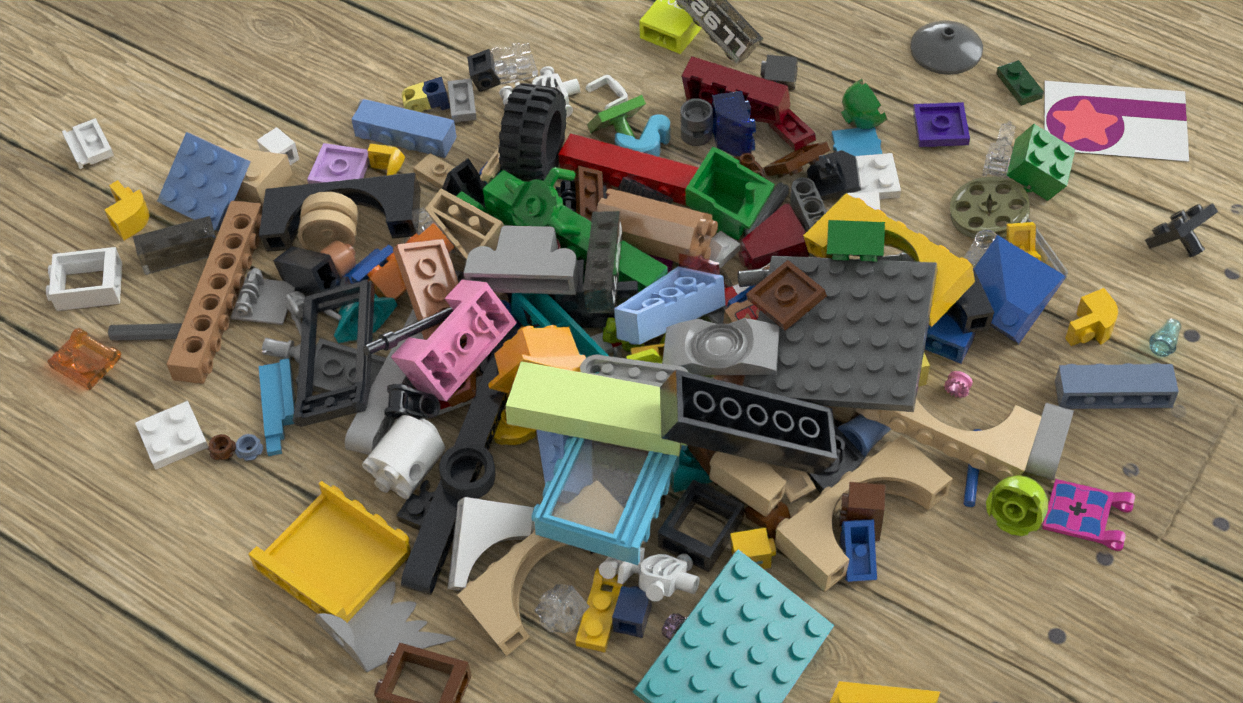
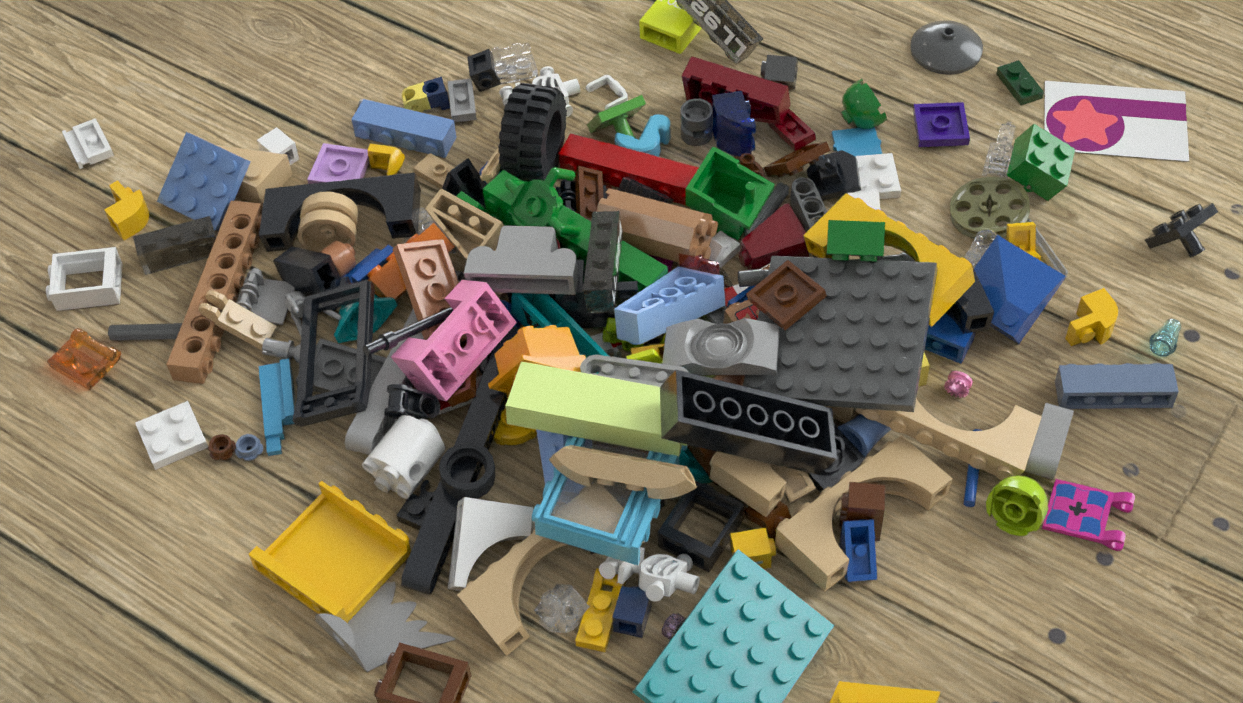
(236, 319): none -> tan hinge
(660, 478): none -> tan brick

